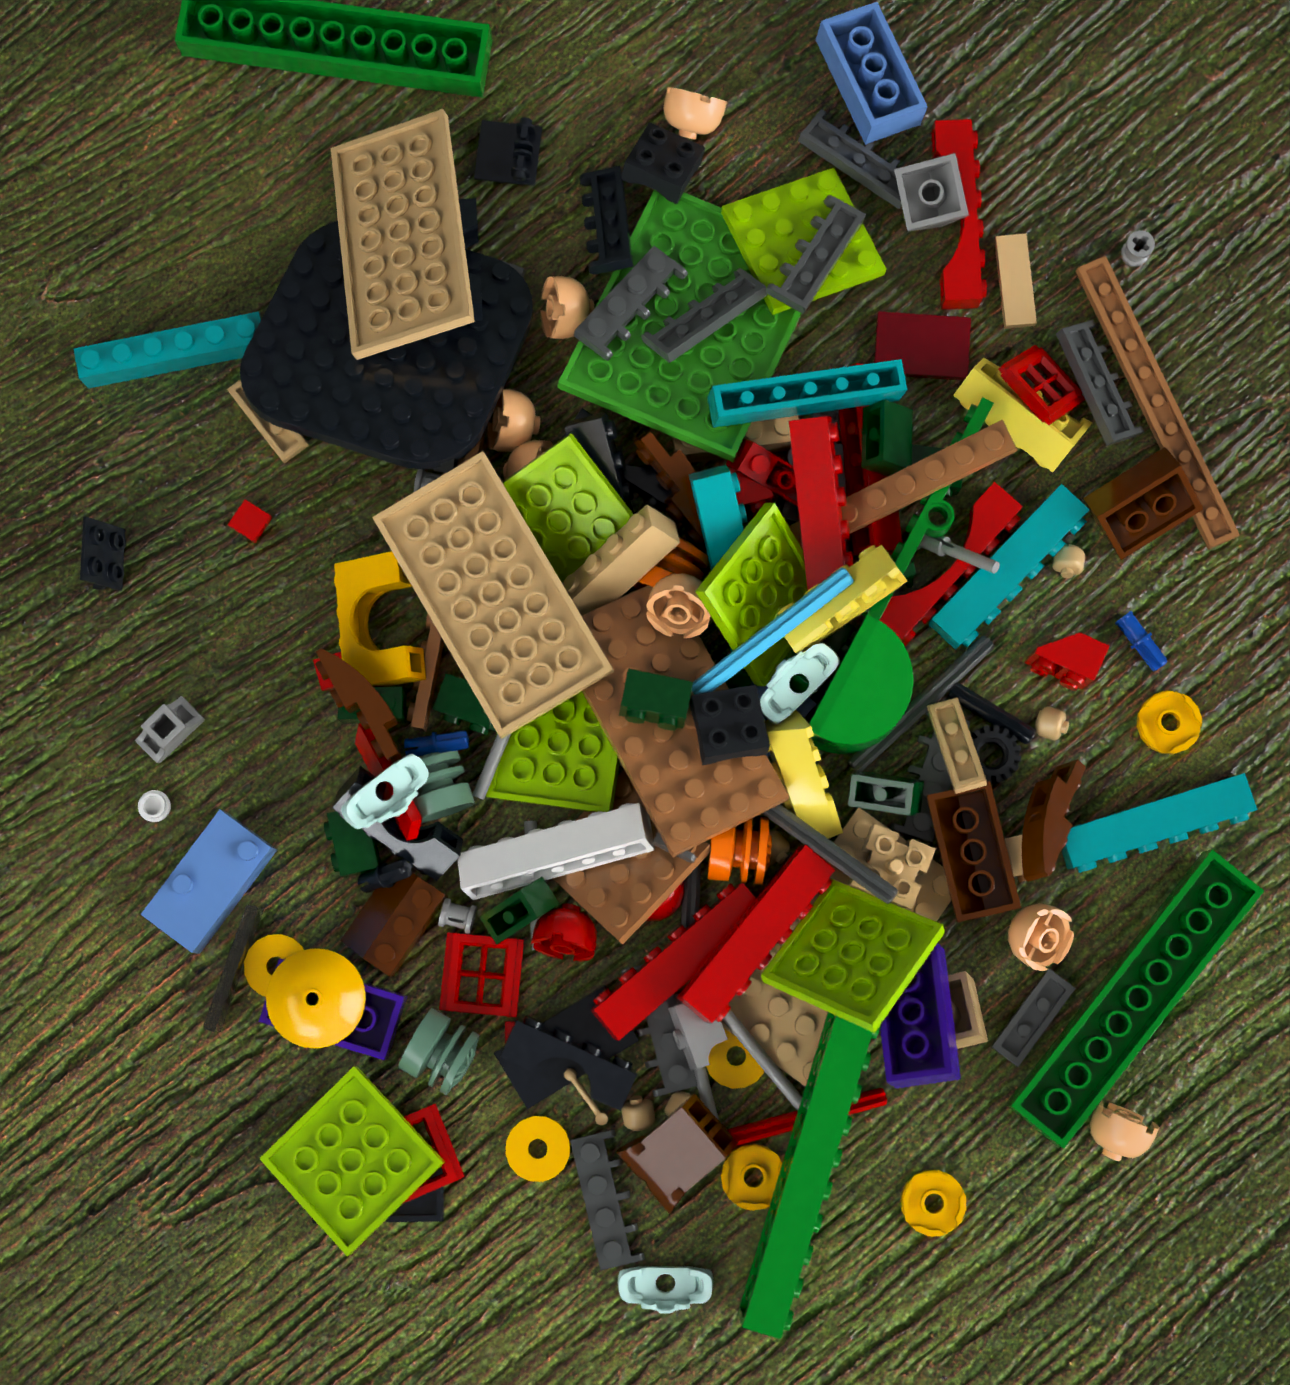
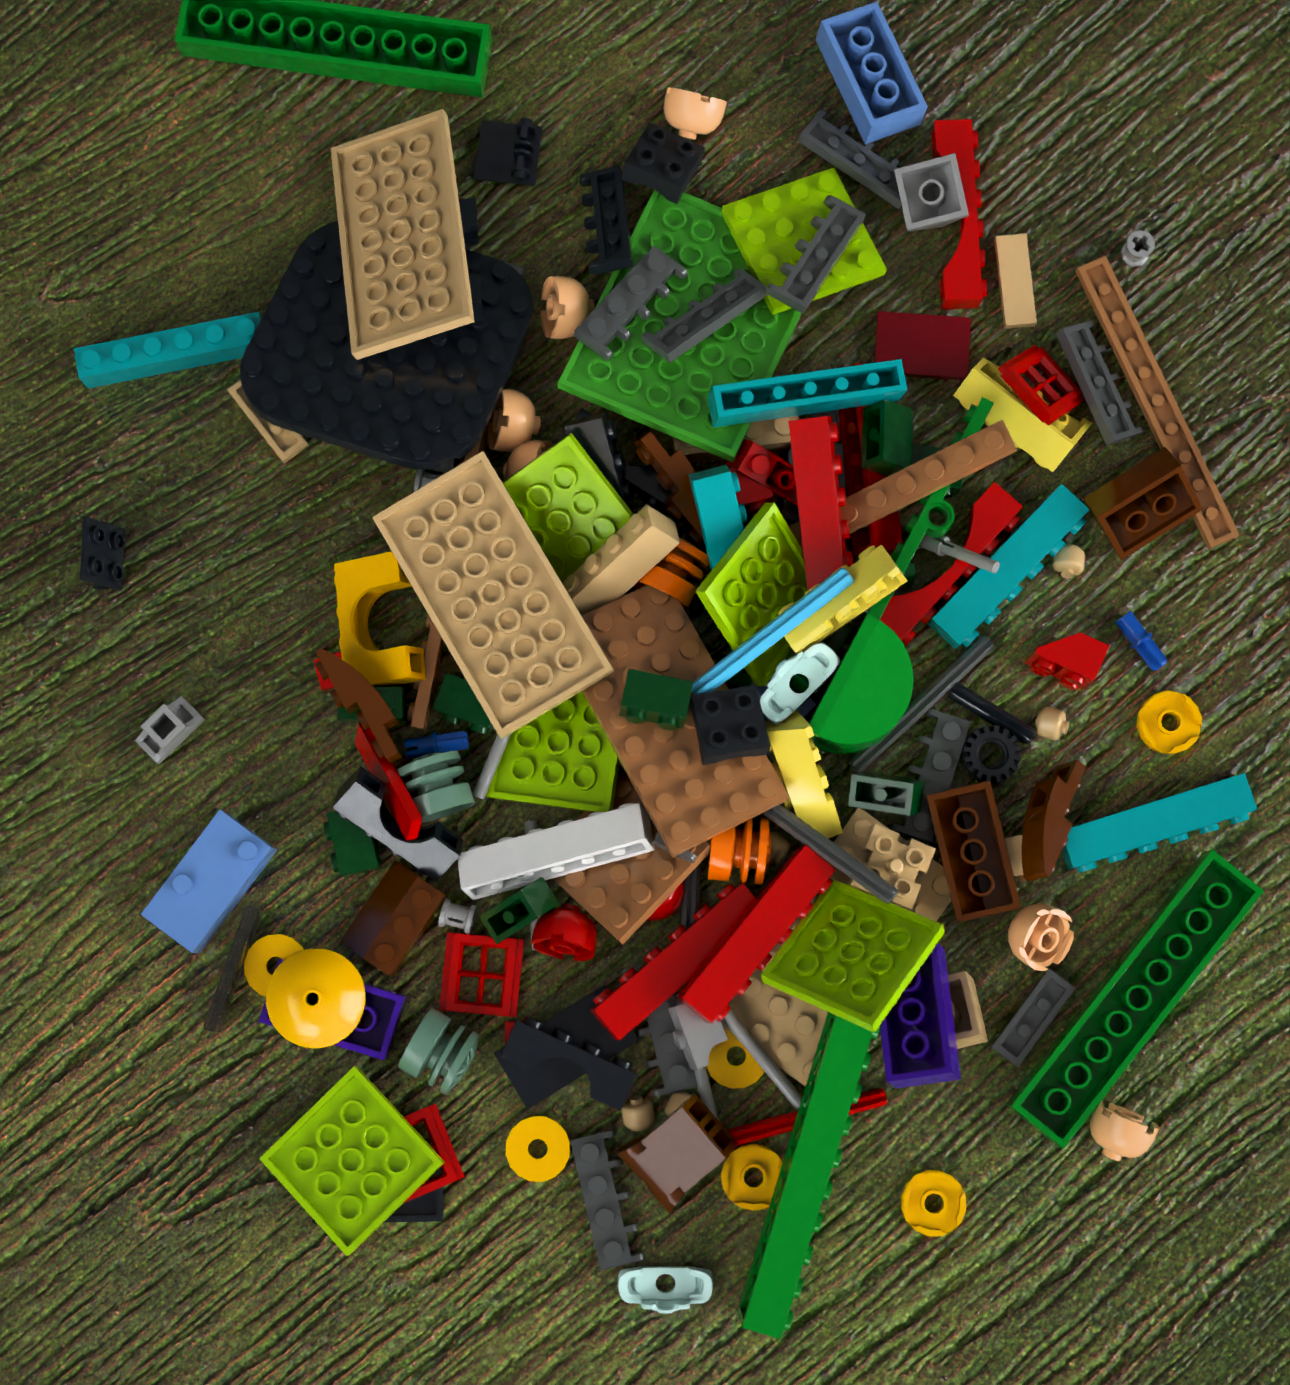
(154, 806): white plate -> none
(250, 521): red tile -> none
(385, 875): black axle -> none
(405, 777): light aqua piece -> none
(600, 1116): tan hinge -> none
(676, 606): light nougat cylinder -> none
(956, 745): tan tile -> none

